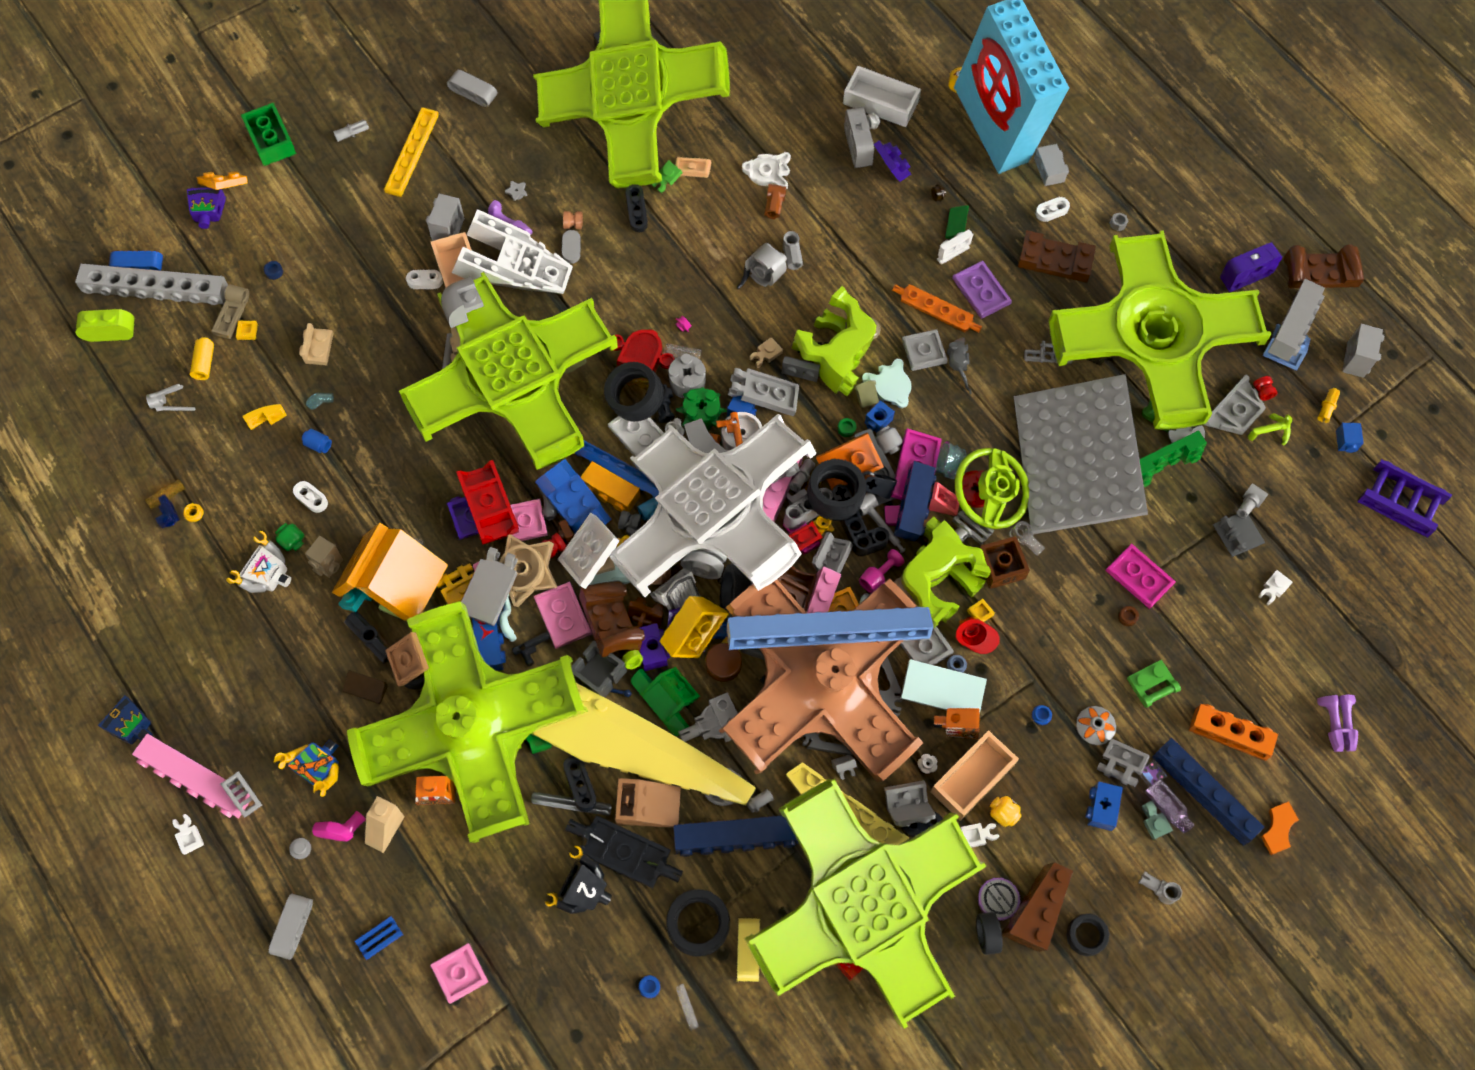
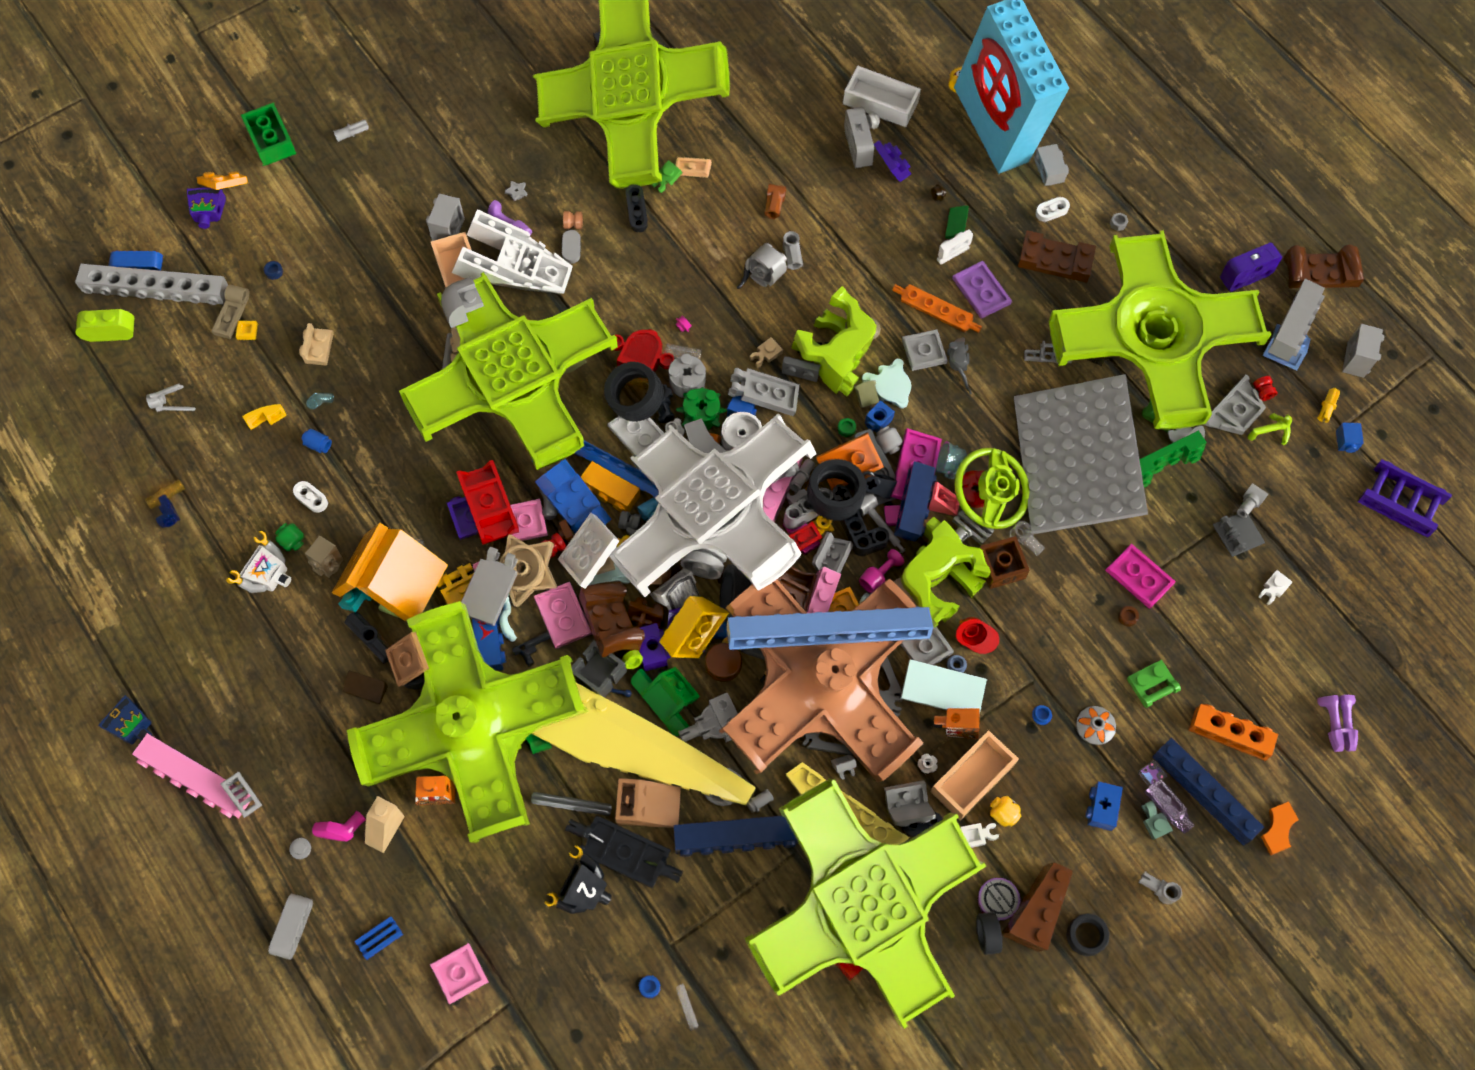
(188, 837): white plate -> none
(189, 509): yellow plate -> none
(202, 359): yellow brick -> none
(313, 764): torso -> none
(411, 152): yellow tile -> none
(424, 279): white plate -> none
(472, 88): light grey beam -> none
(577, 777): black plate -> none
(692, 897): black tyre -> none
(732, 427): orange hose -> none
(747, 966): light yellow beam -> none
(768, 169): white tile -> none
(981, 610): yellow tile -> none
(1125, 757): light grey plate -> none

